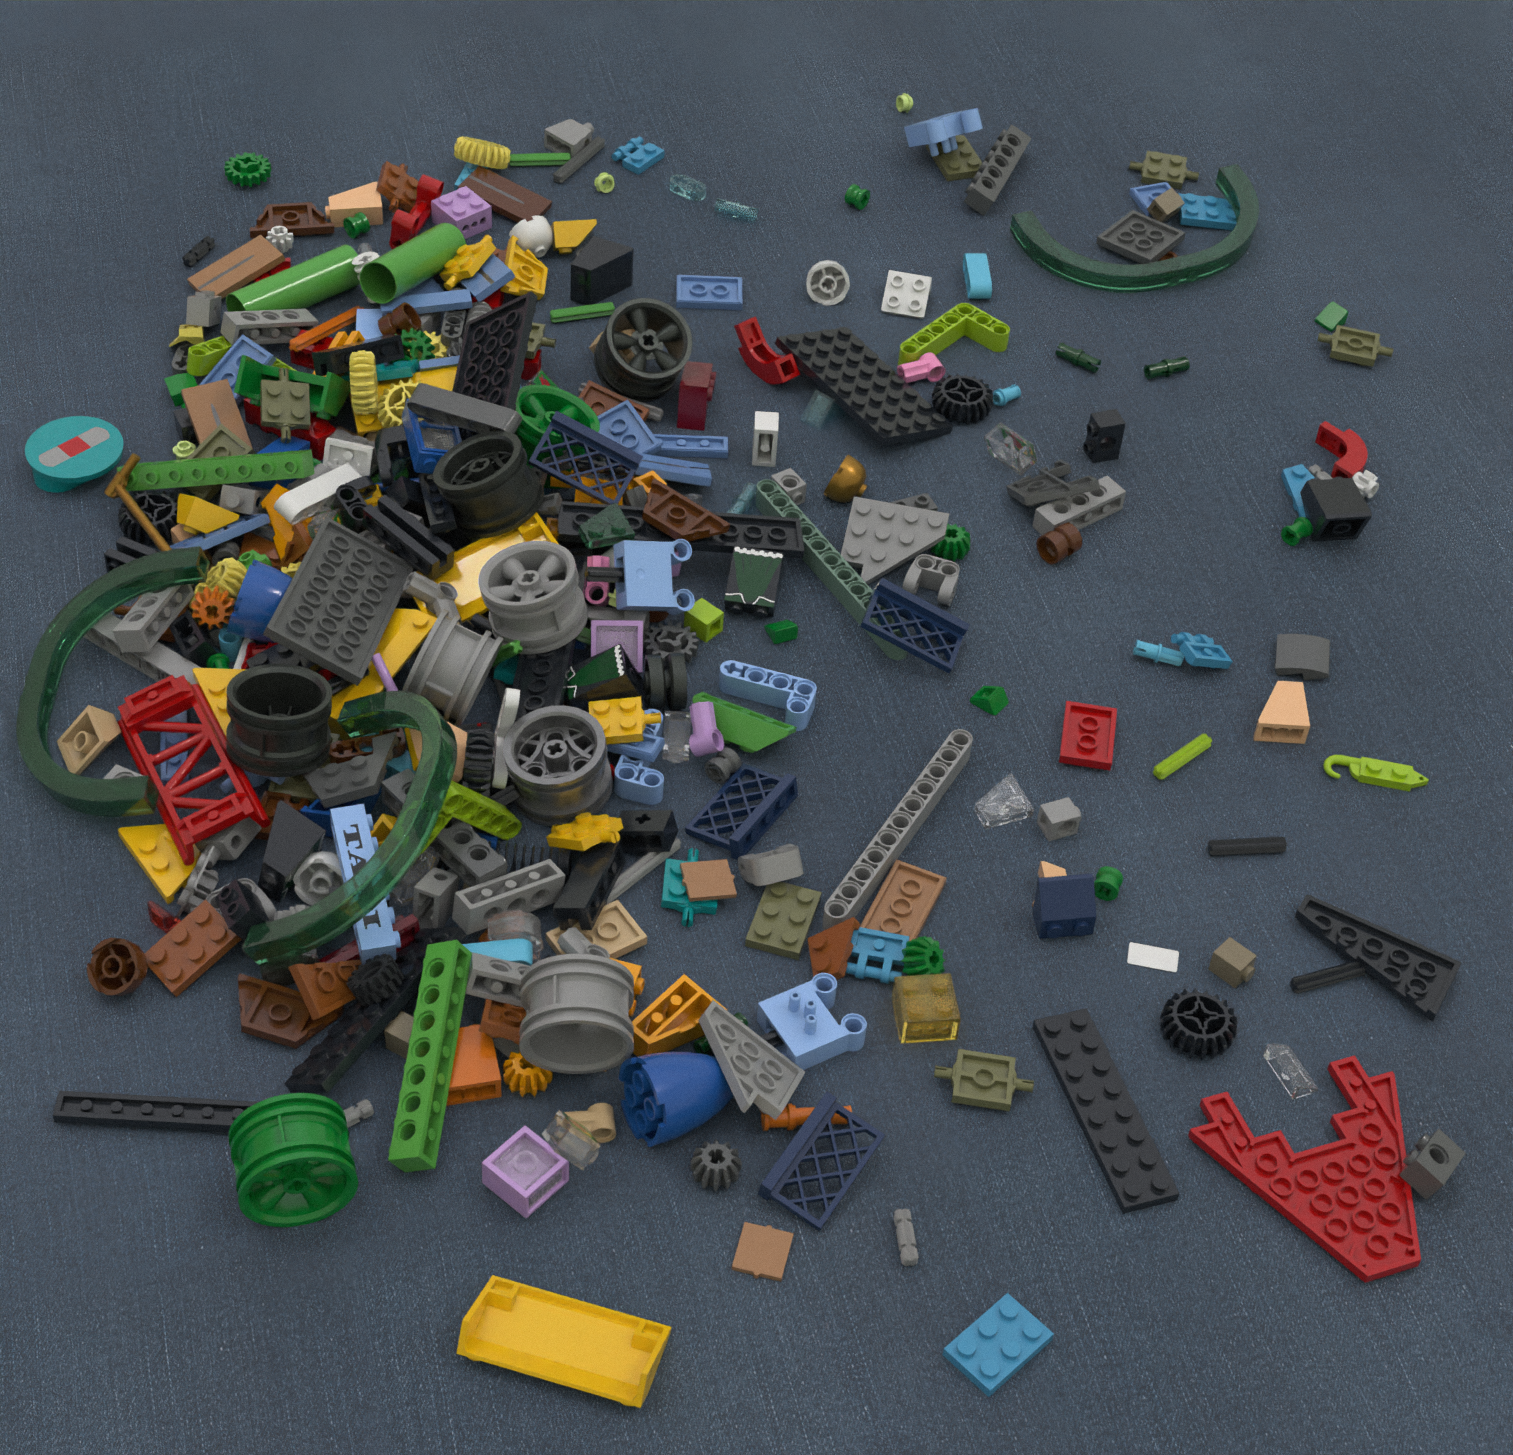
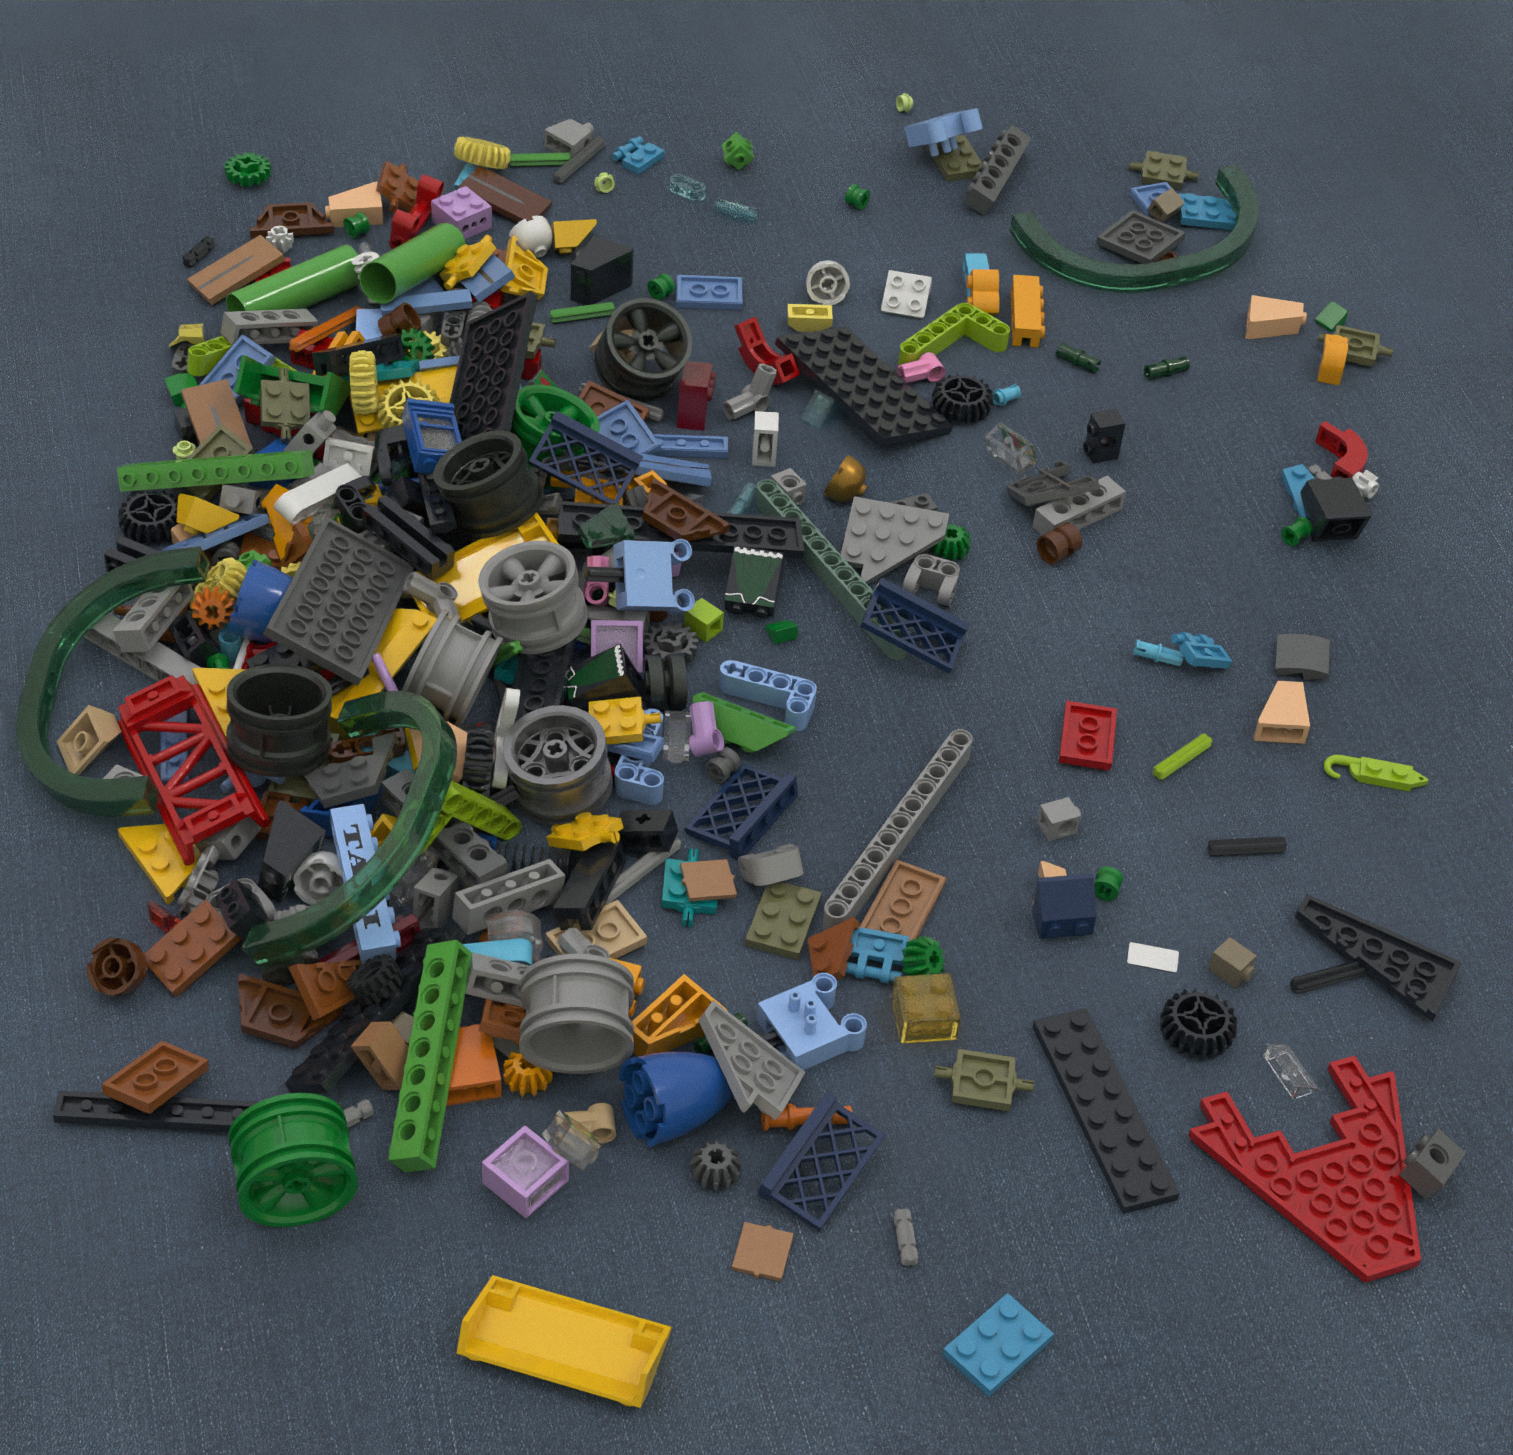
(72, 452): teal piece -> none
(117, 489): pearl gold bar -> none
(155, 1077): none -> dark orange plate
(203, 309): light grey brick -> none
(314, 432): none -> light grey torso
(382, 1054): none -> medium nougat brick
(462, 410): dark grey beam -> none
(661, 286): none -> green wheel
(737, 151): none -> bright green brick
(753, 396): none -> light grey piece
(809, 317): none -> light yellow slope
(984, 290): none -> light orange brick
(990, 699): green slope -> none
(1003, 804): clear wing -> none
(1027, 310): none -> light orange brick
(1273, 317): none -> light nougat slope
(1333, 359): none -> light orange brick

